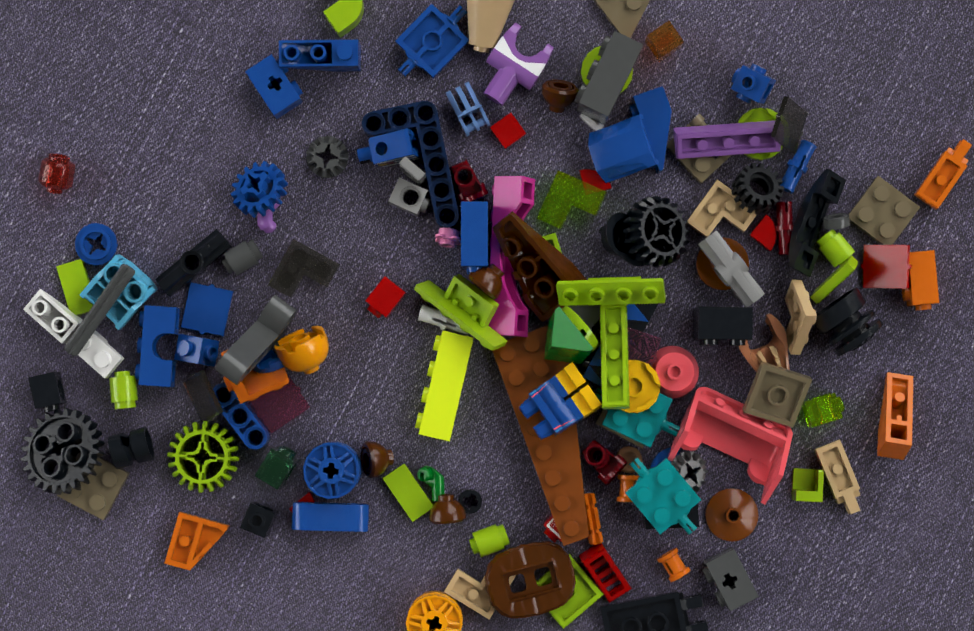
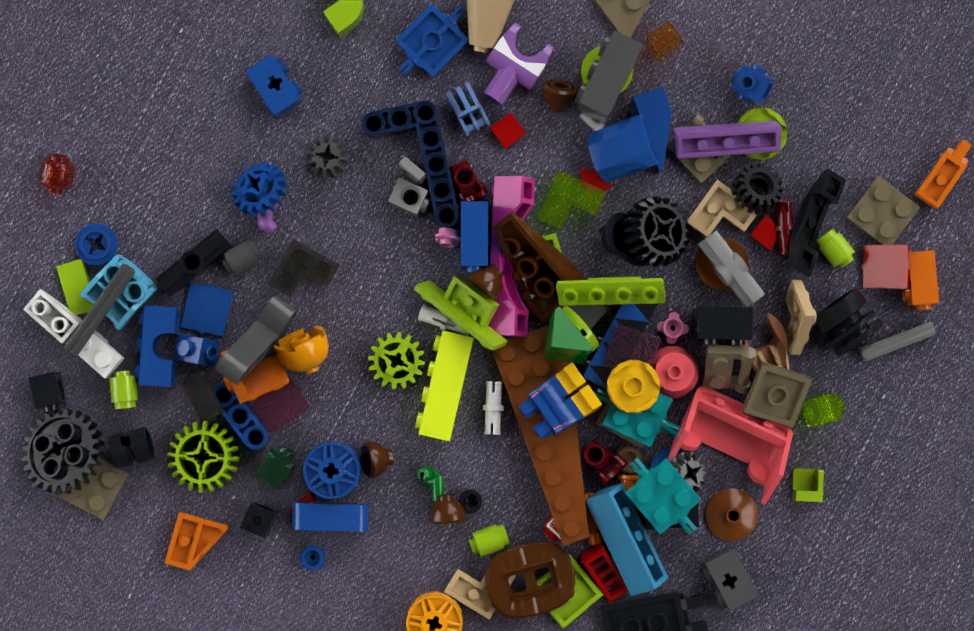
(269, 363): blue tile -> none
(310, 564): none -> blue plate
(320, 55): blue slope -> none
(385, 298): red brick -> none
(399, 144): blue torso -> none
(402, 349): none -> lime gear
(408, 492): lime tile -> none
(493, 408): none -> white pin
(614, 356): lime tile -> none
(627, 539): none -> dark azure brick
(673, 564): orange bush -> none
(680, 328): none -> bright pink plate
(719, 367): none -> dark tan plate
(789, 124): clear smoke piece -> none
(797, 165): blue pin -> none
(834, 280): lime tile -> none
(836, 221): dark grey tile -> none
(839, 475): tan hinge -> none
(896, 417): orange slope -> none
(897, 341): none -> light grey axle

